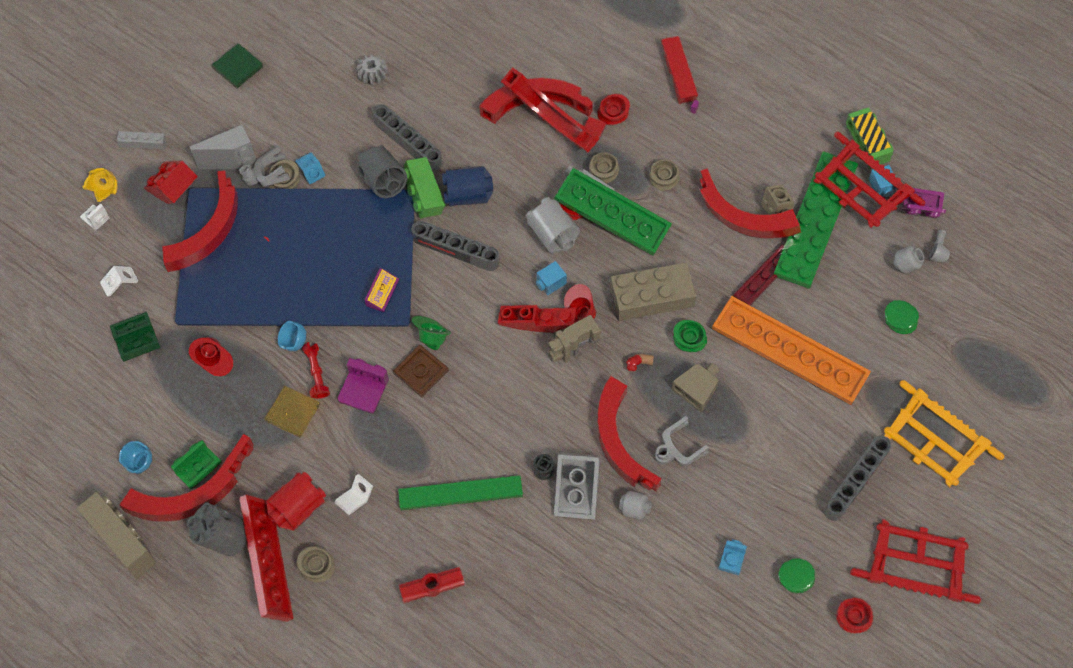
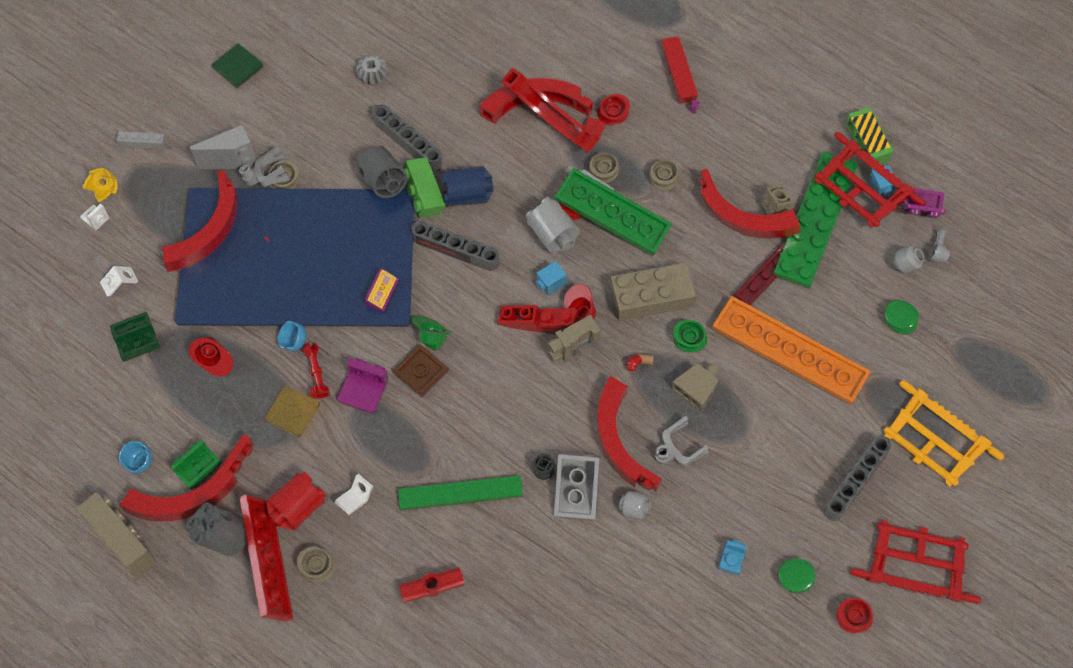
(170, 181): red slope -> none
(310, 168): dark azure bracket -> none

